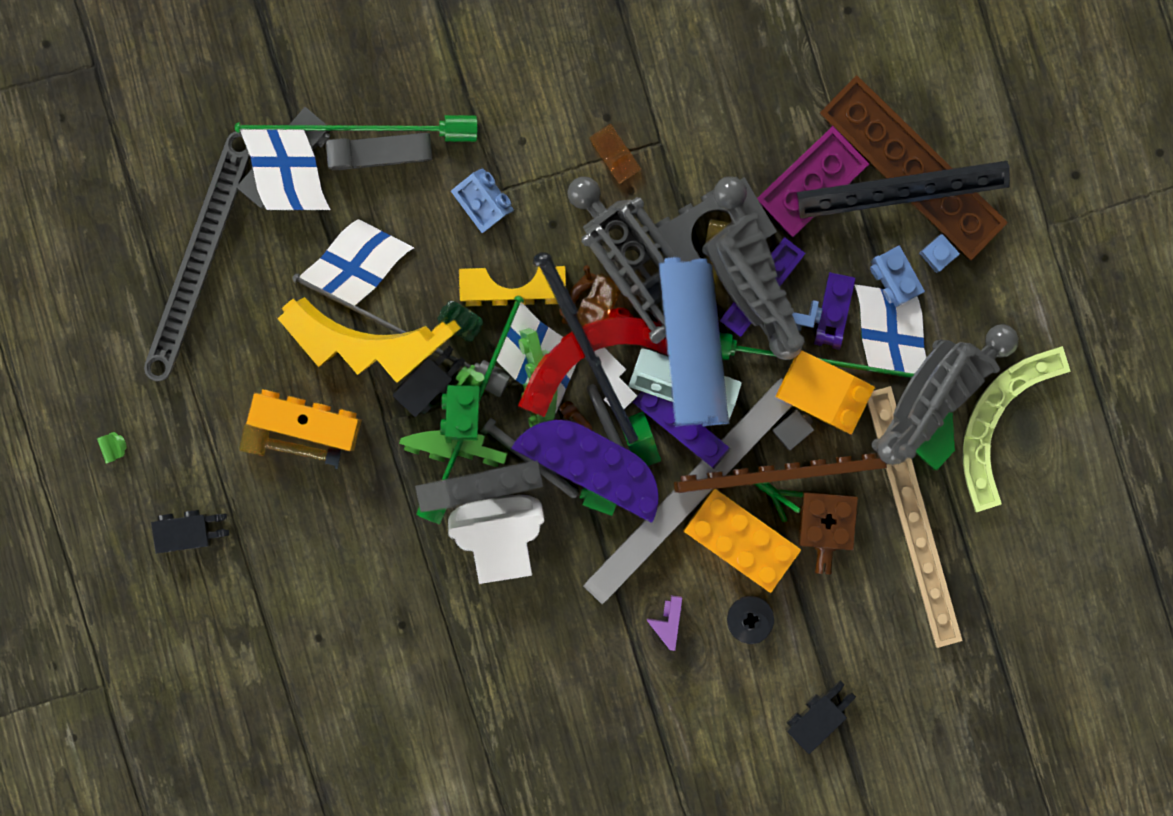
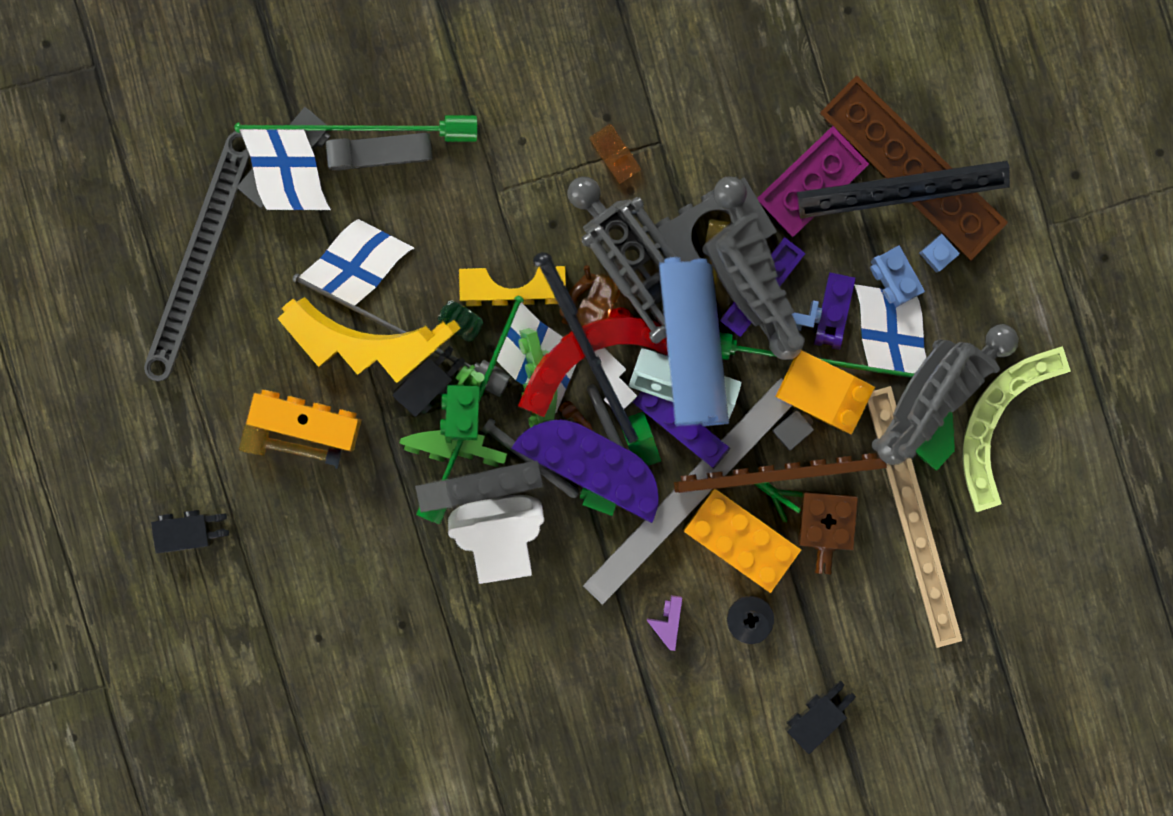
(112, 446): bright green plate -> none
(482, 199): medium blue bracket -> none

